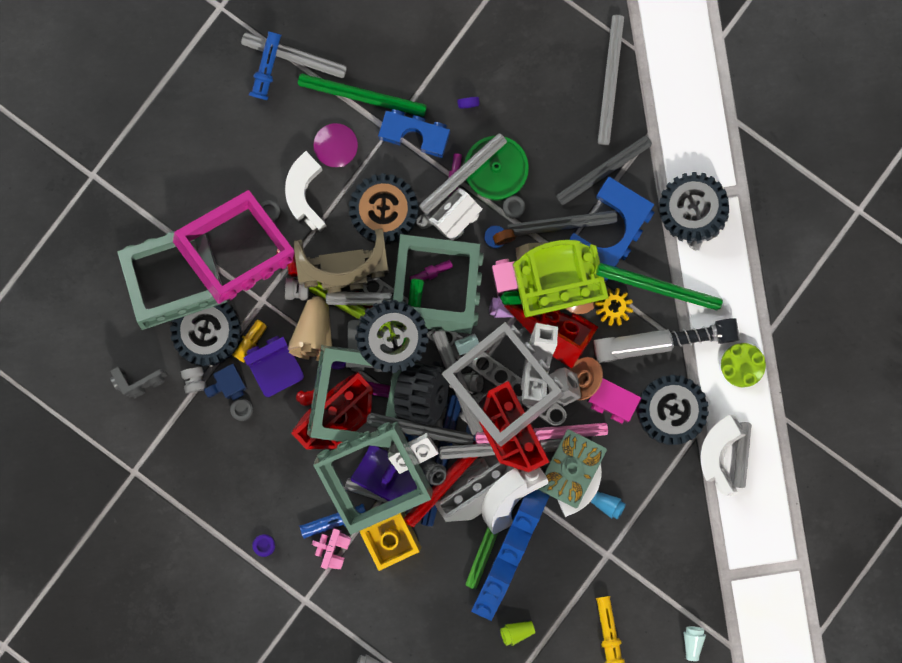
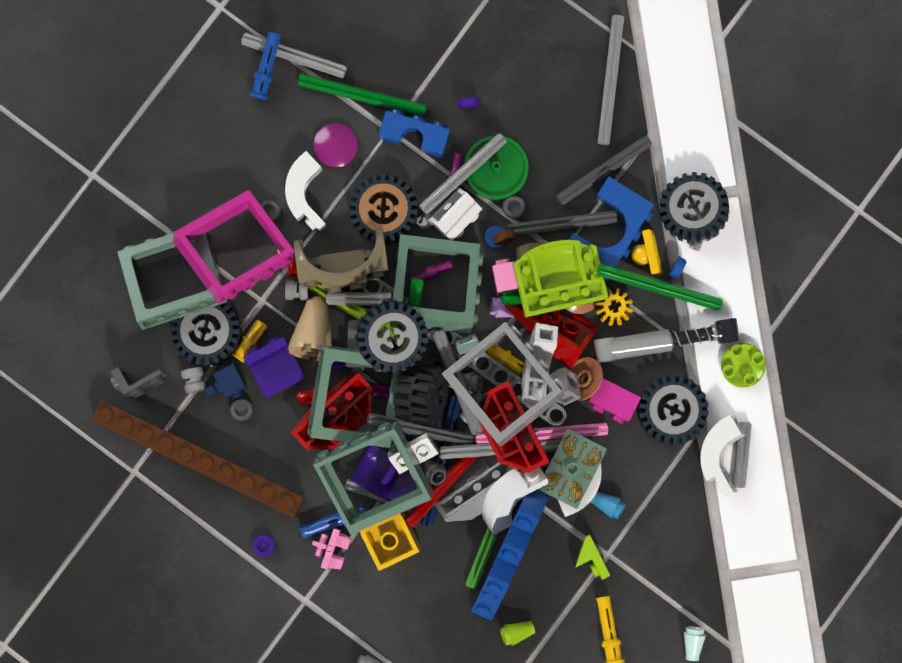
(198, 459): none -> reddish brown brick
(505, 358): none -> yellow pin
(589, 552): none -> lime slope
(647, 253): none -> yellow tile
(677, 267): none -> blue tile

